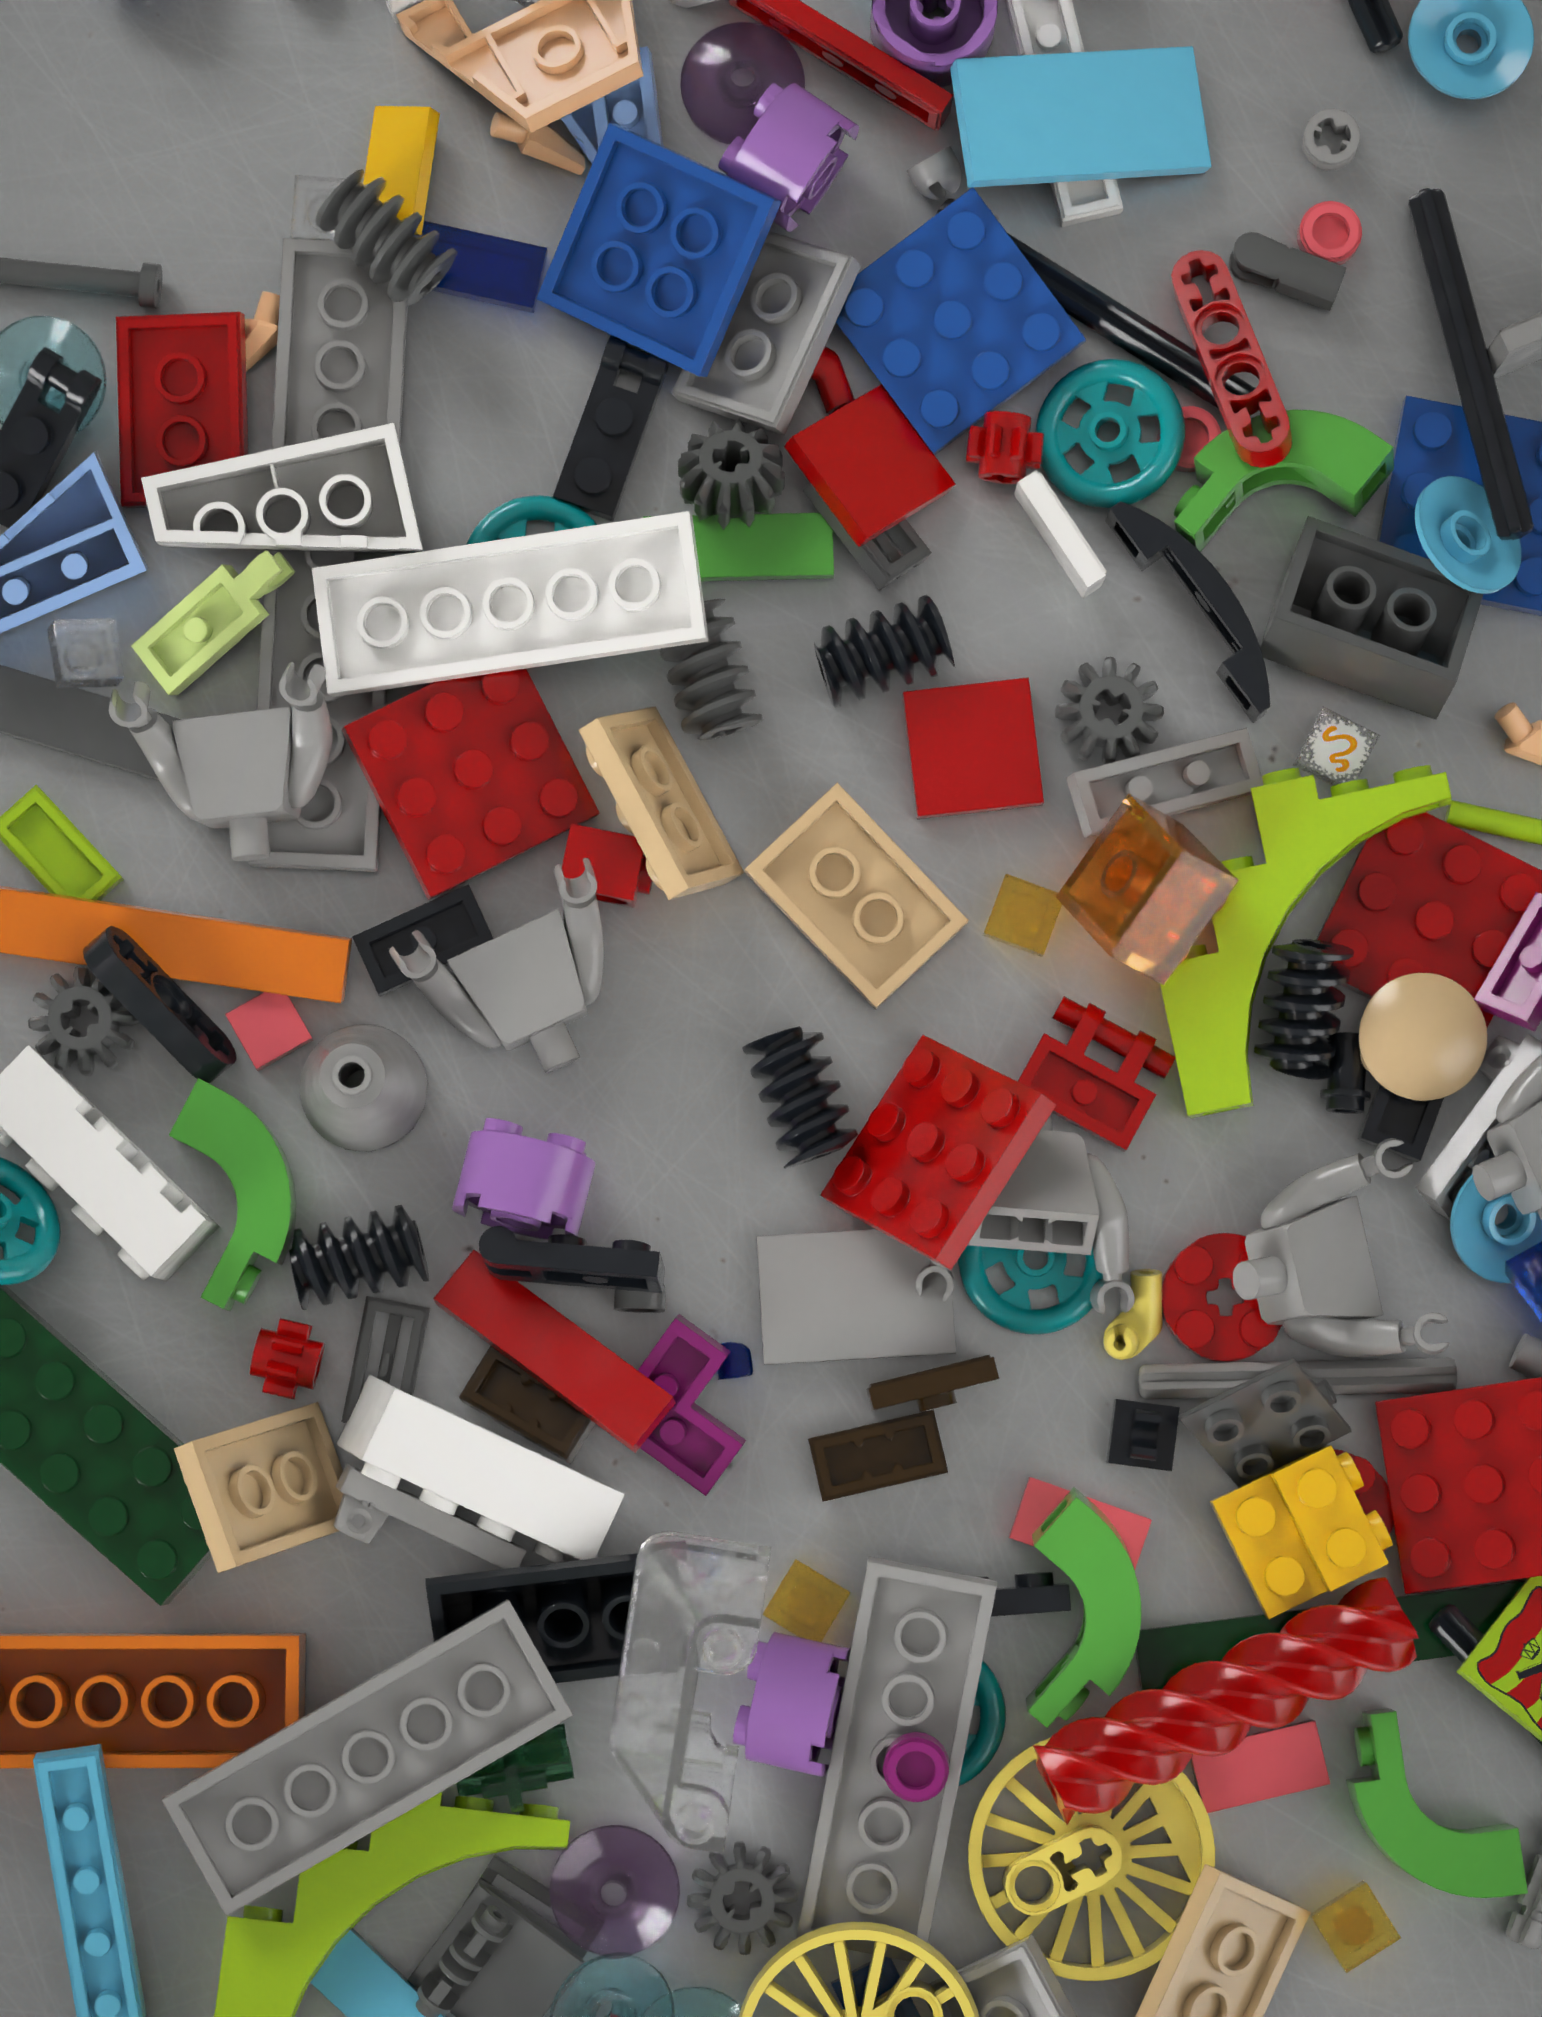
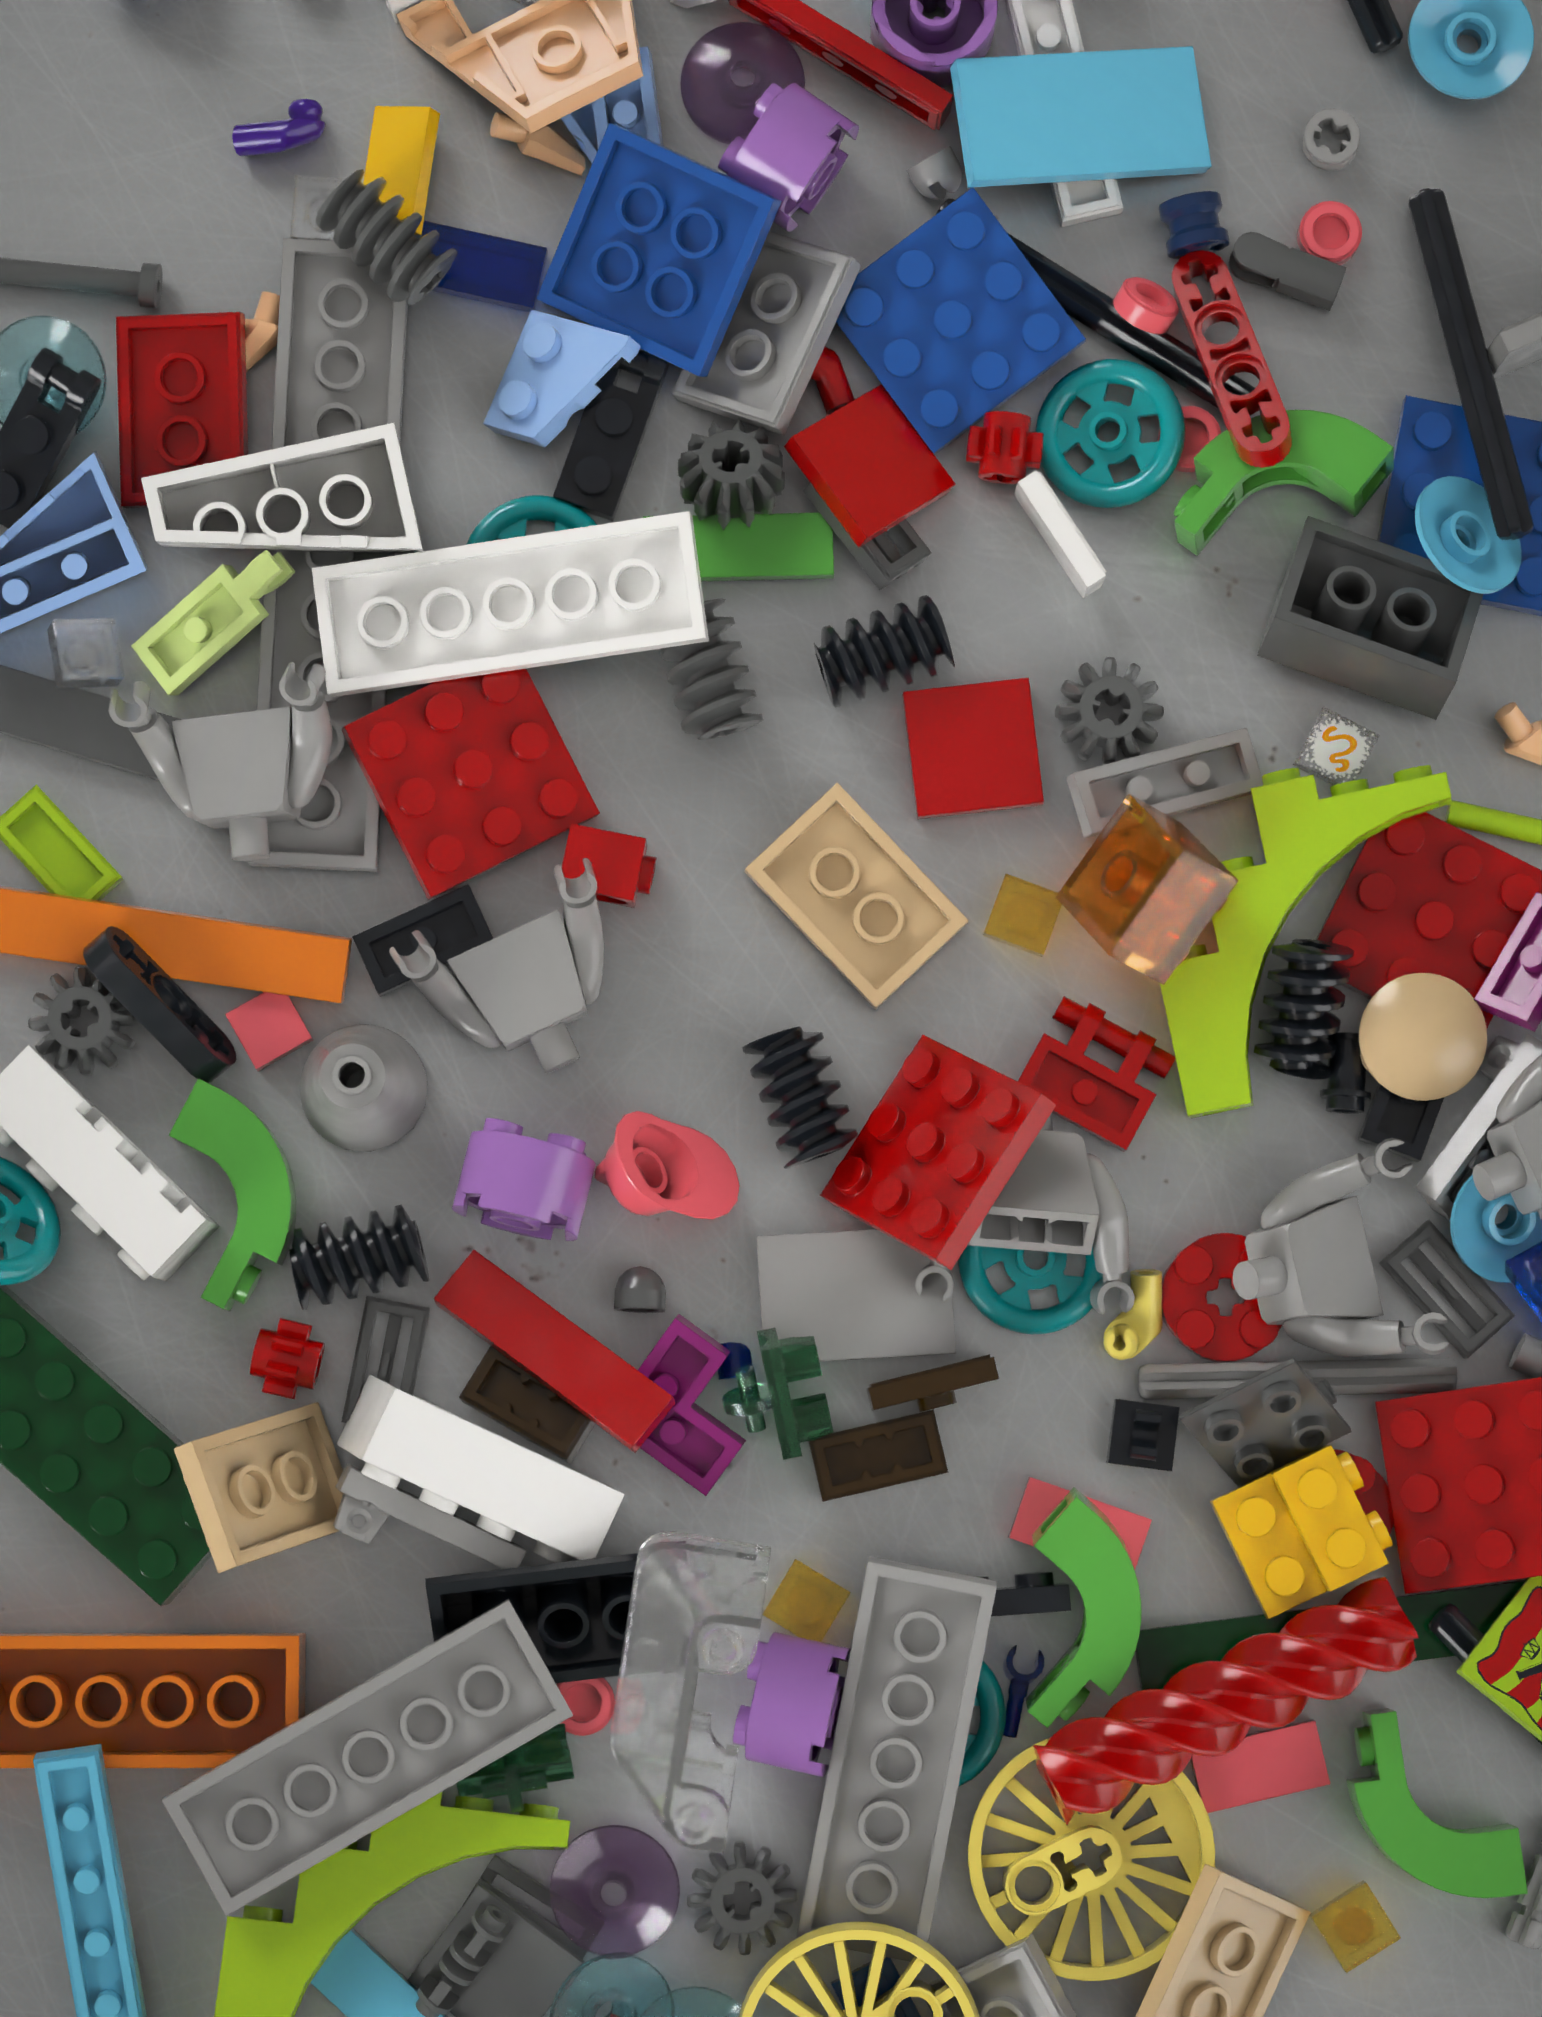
(281, 135): none -> dark purple arm
(553, 376): none -> light blue wing
(571, 1262): black plate -> none
(590, 1703): none -> coral tile
(660, 802): tan plate -> none
(667, 1168): none -> coral piece
(783, 1363): none -> clear green hips
(916, 1767): magenta tile -> none
(1018, 1690): none -> clear blue hand
(1146, 305): none -> coral tile
(1151, 539): black slope -> none
(1194, 223): none -> dark blue wheel
(1422, 1299): none -> dark grey tile

